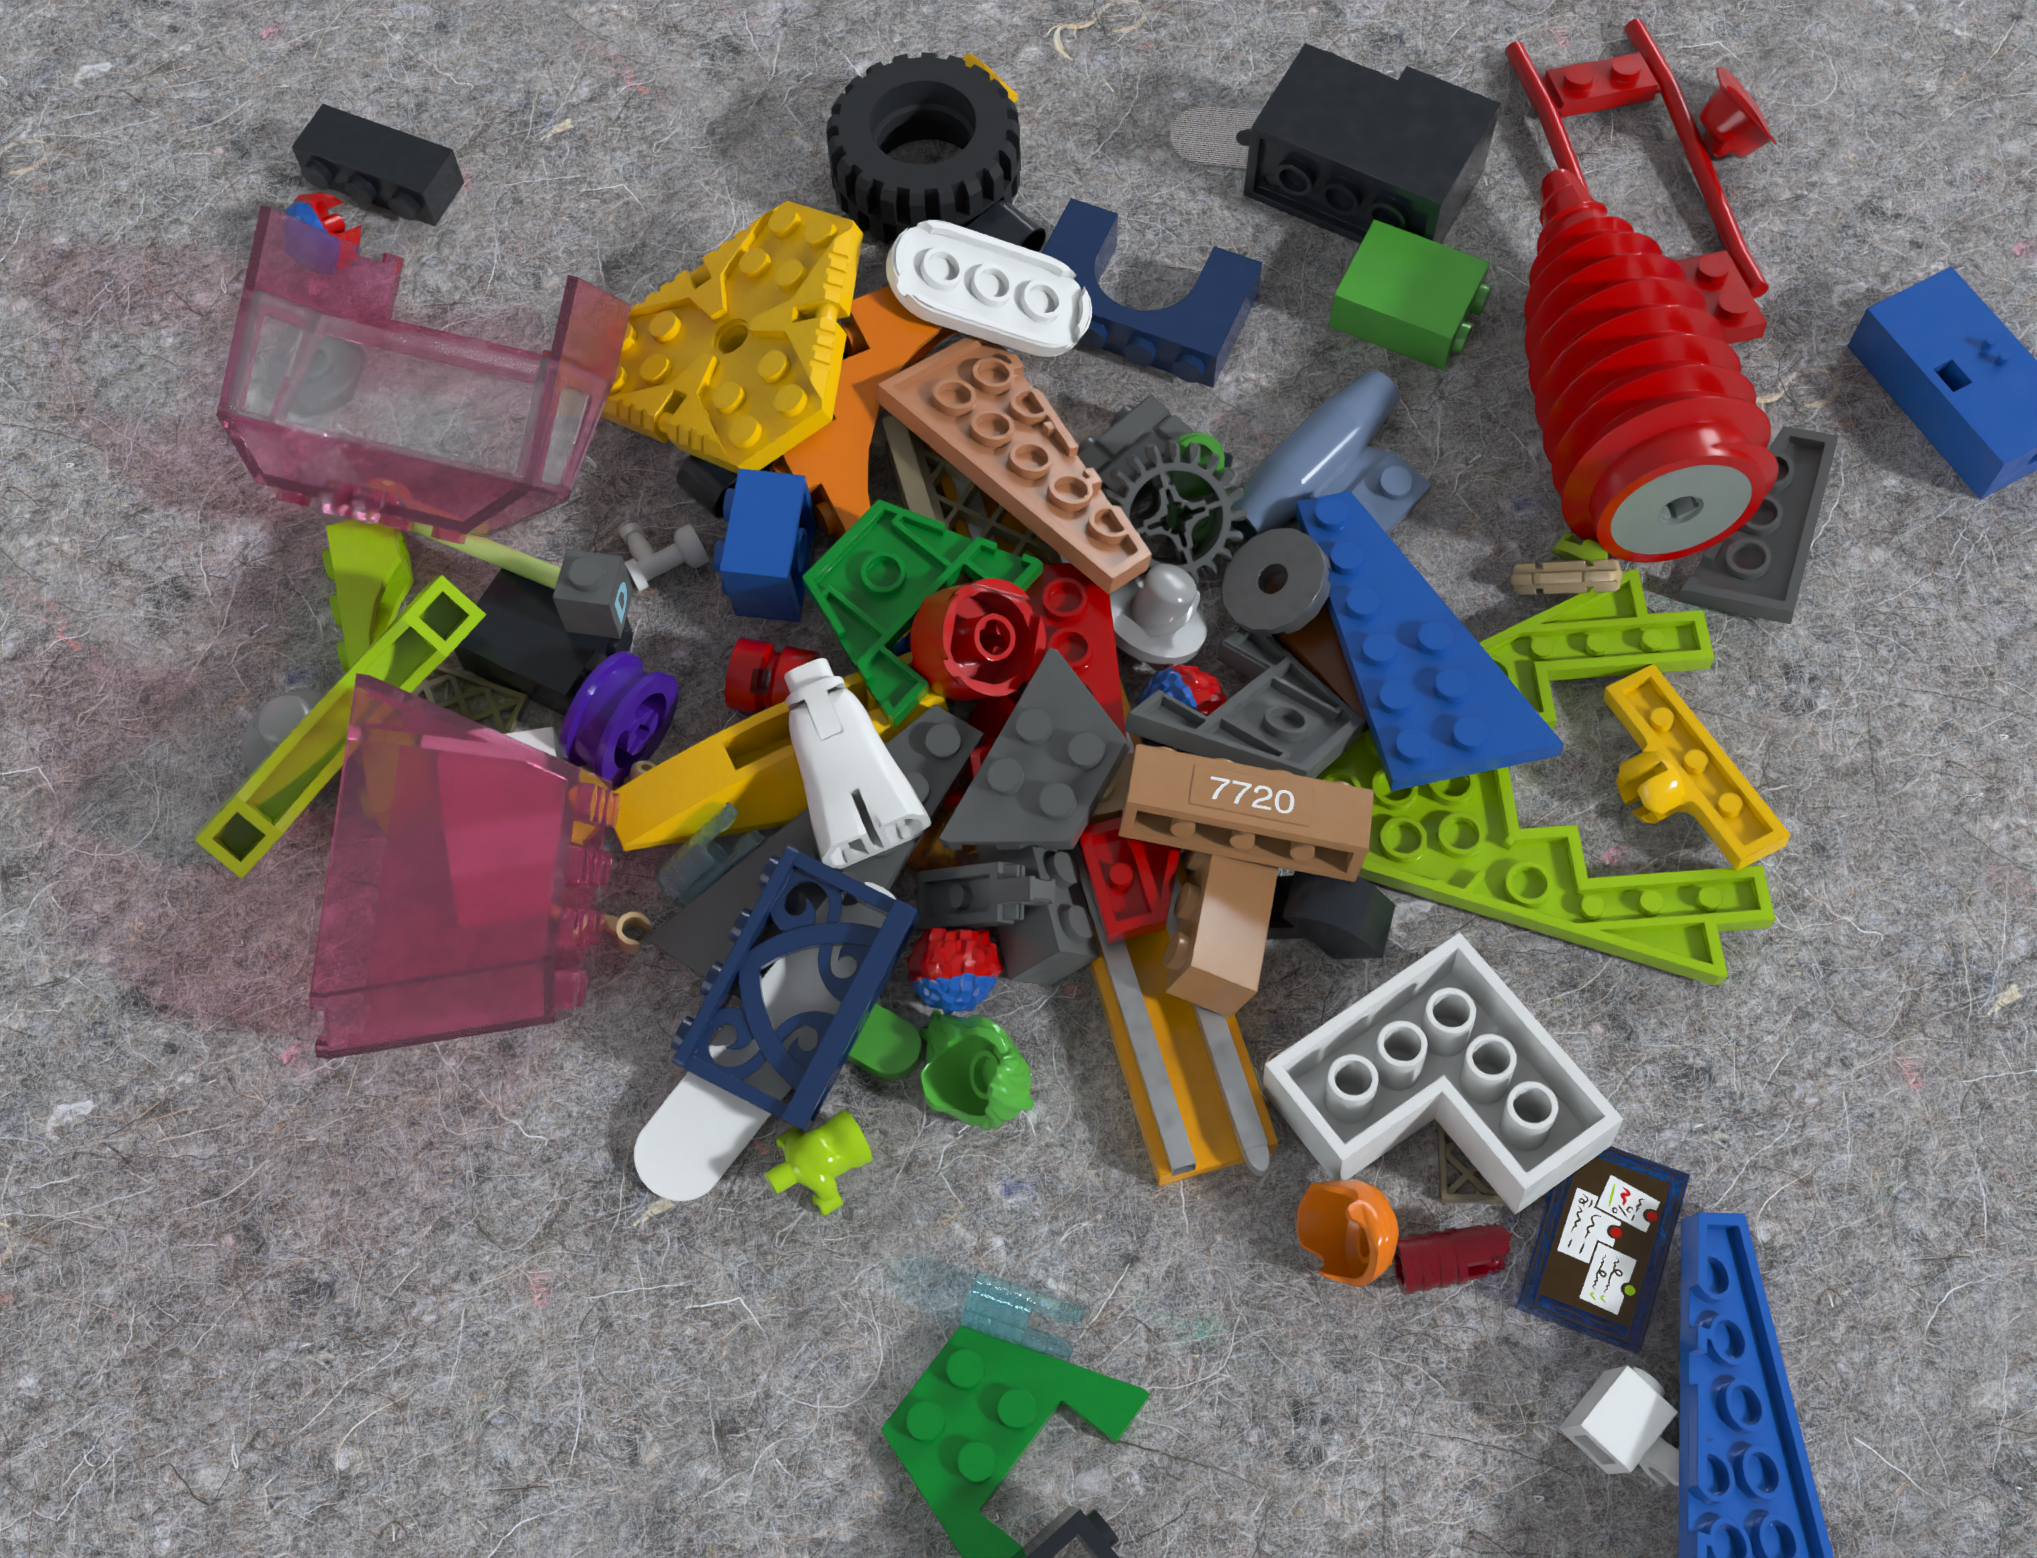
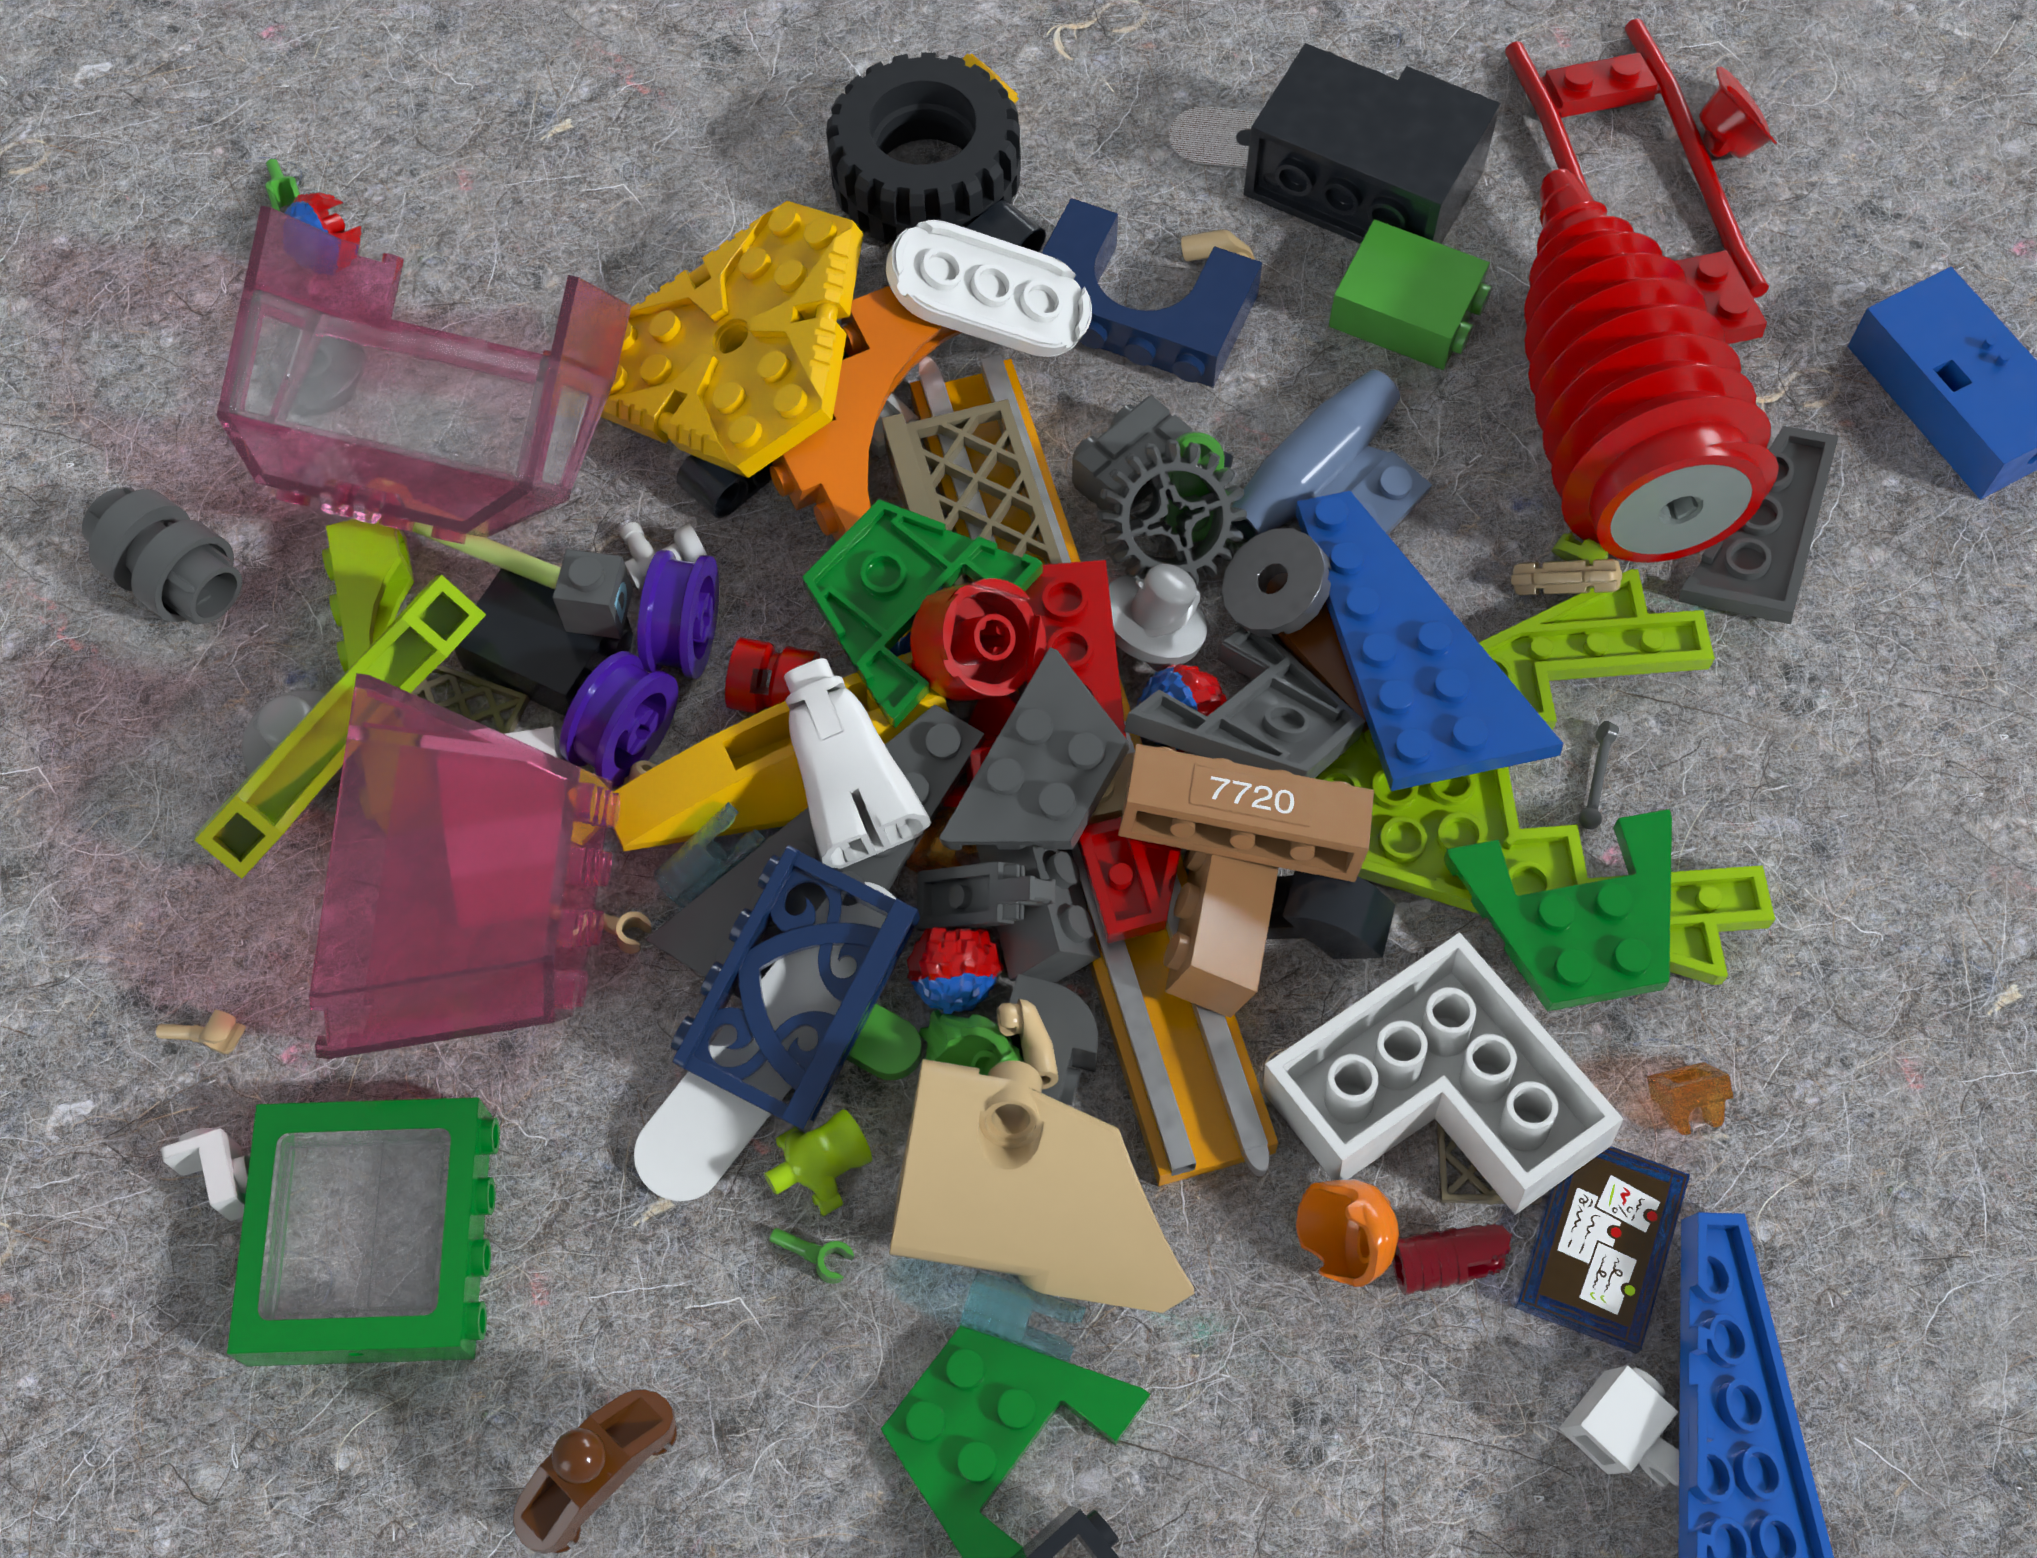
(161, 555): none -> dark grey piece
(219, 1033): none -> tan hand
(221, 1163): none -> white bracket
(281, 188): none -> bright green hand
(364, 1233): none -> piece
(378, 165): black brick -> none
(590, 1467): none -> reddish brown connector
(678, 613): none -> dark purple wheel
(766, 544): blue brick -> none
(813, 1252): none -> bright green hand
(1013, 445): nougat wing -> none
(1028, 1191): none -> tan panel
(1035, 1041): none -> tan arm
(1069, 1028): none -> dark grey brick
(1200, 245): none -> tan arm
(1587, 937): none -> green wing
(1606, 734): none -> dark grey hinge
(1688, 771): yellow plate -> none
(1688, 1088): none -> clear orange tile

